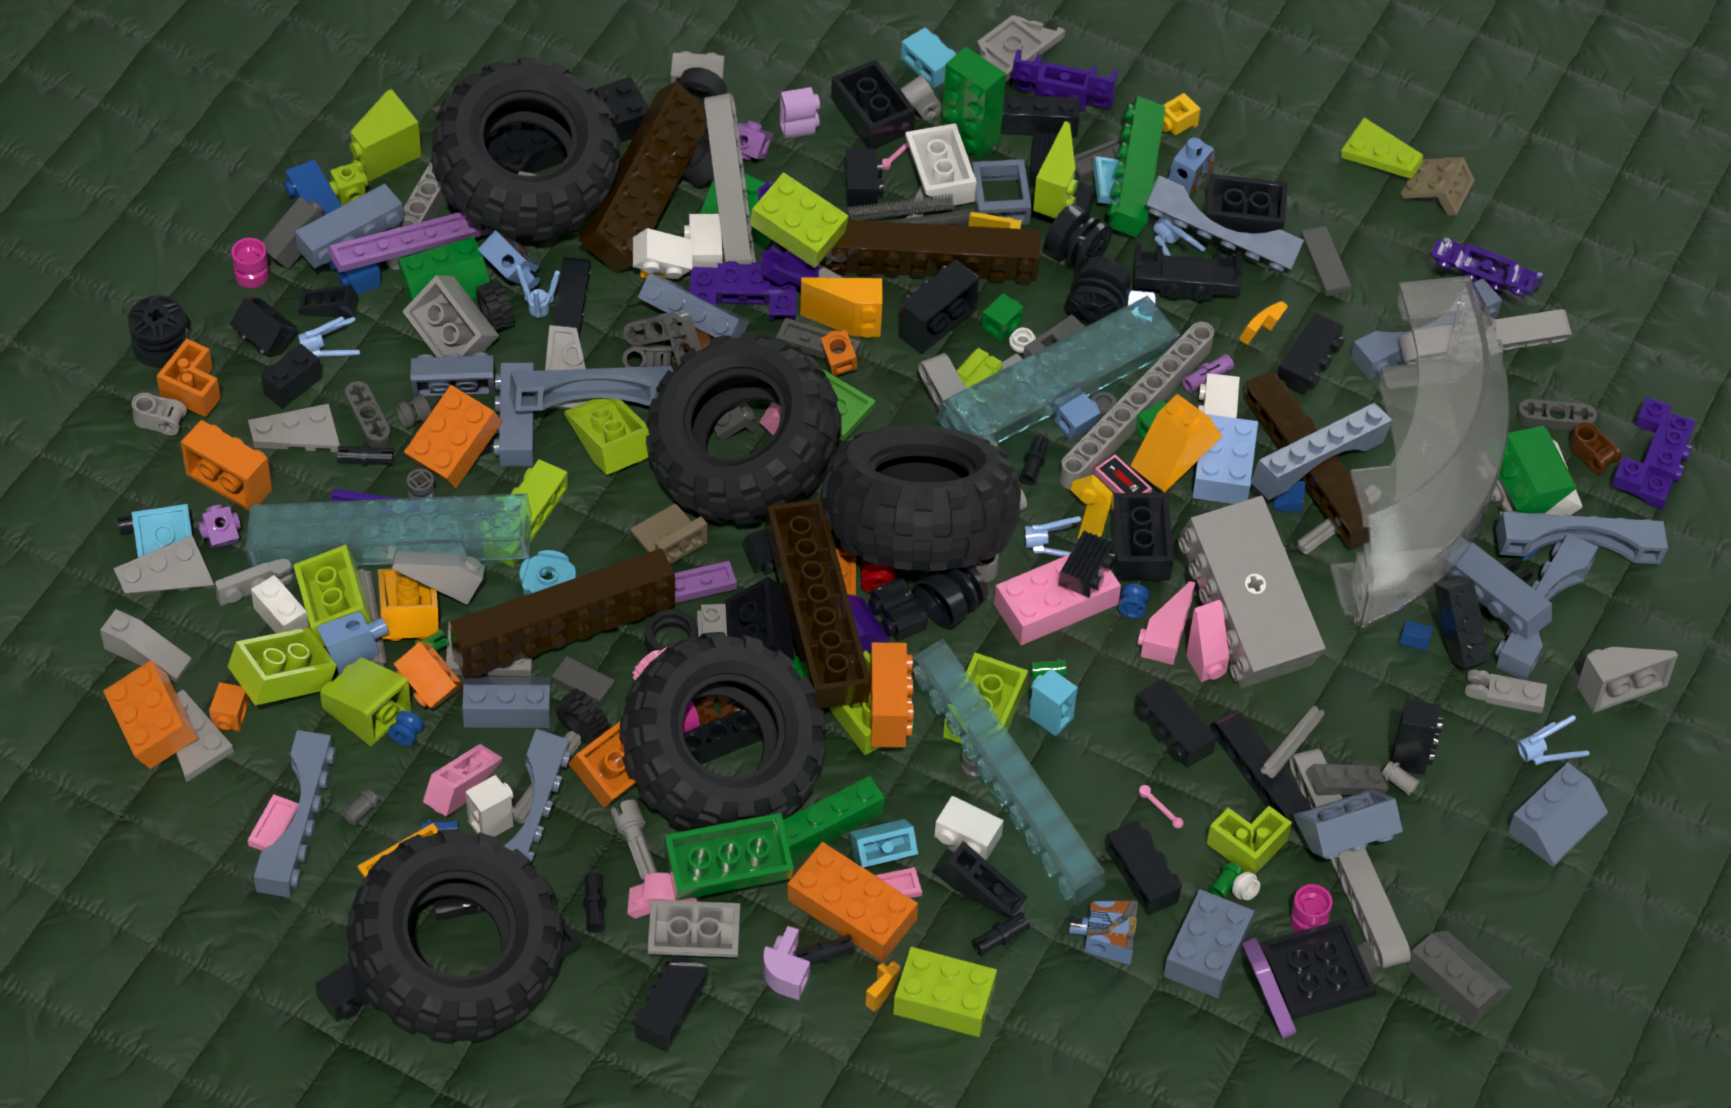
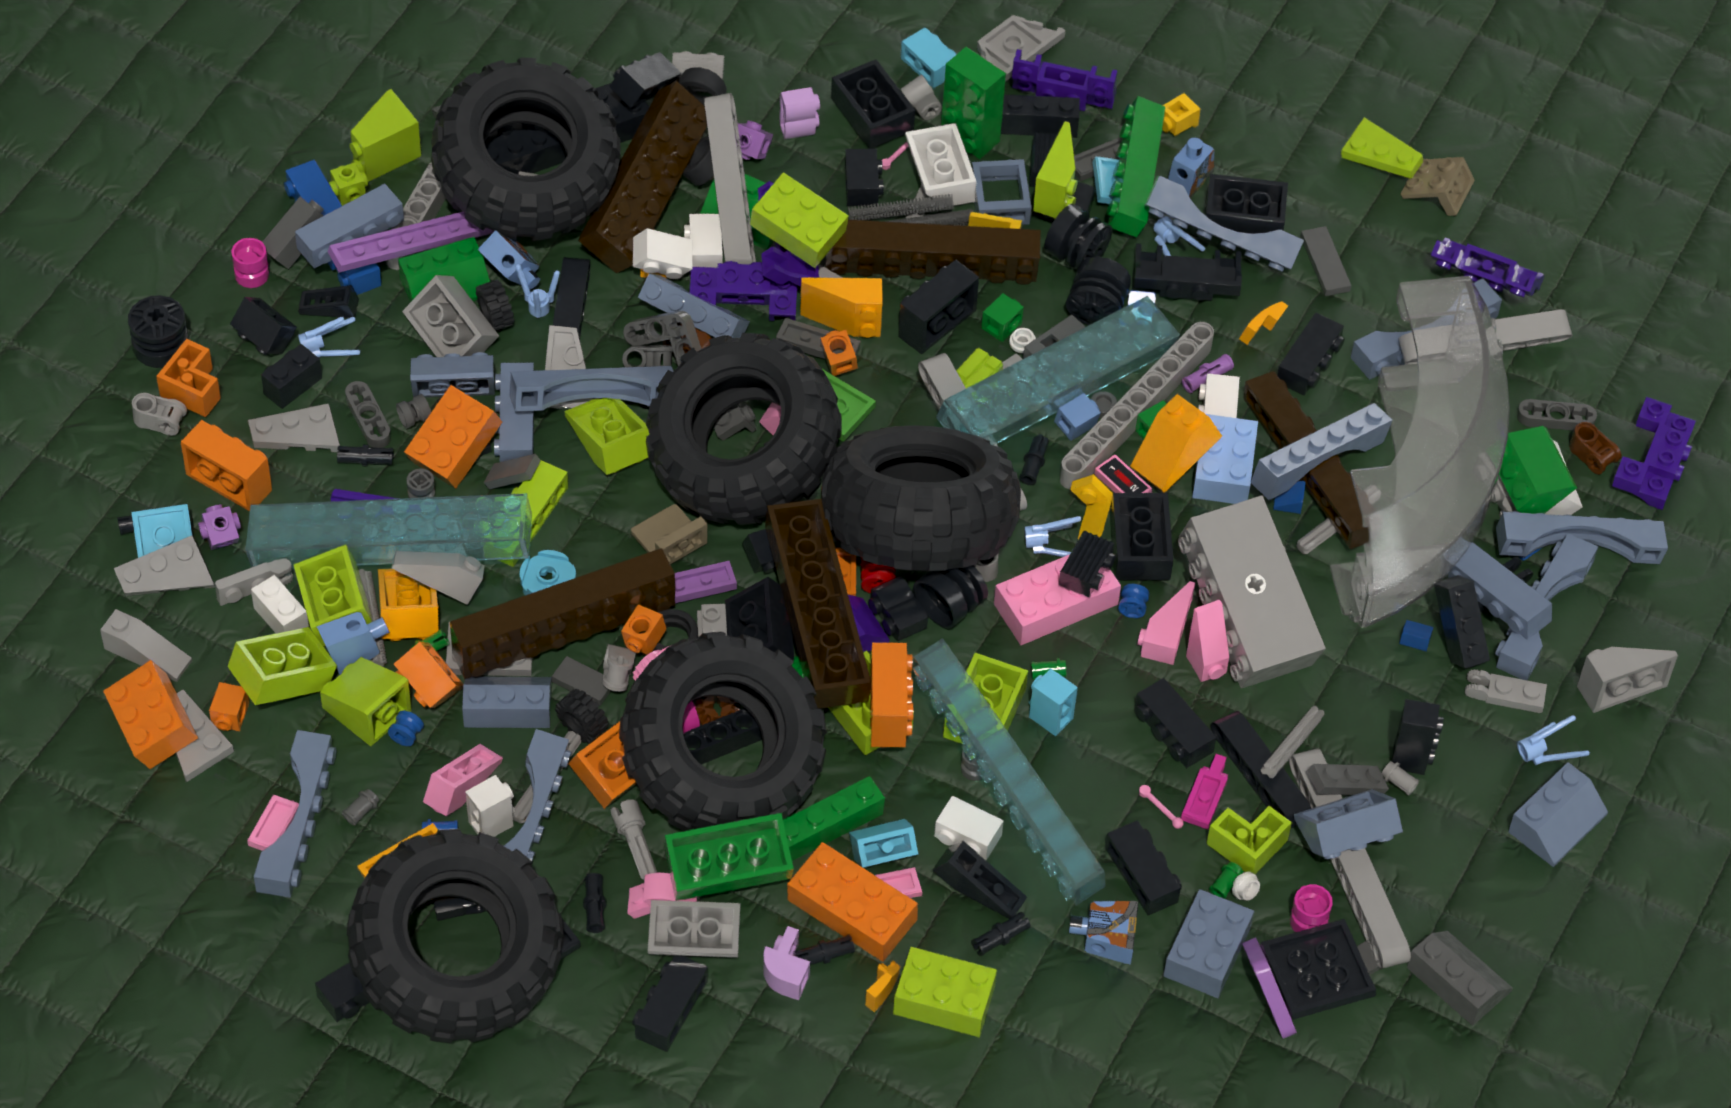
(512, 471): none -> dark grey tile
(617, 667): none -> light grey piece
(643, 78): none -> black brick
(643, 620): none -> orange brick
(1206, 794): none -> dark pink hinge

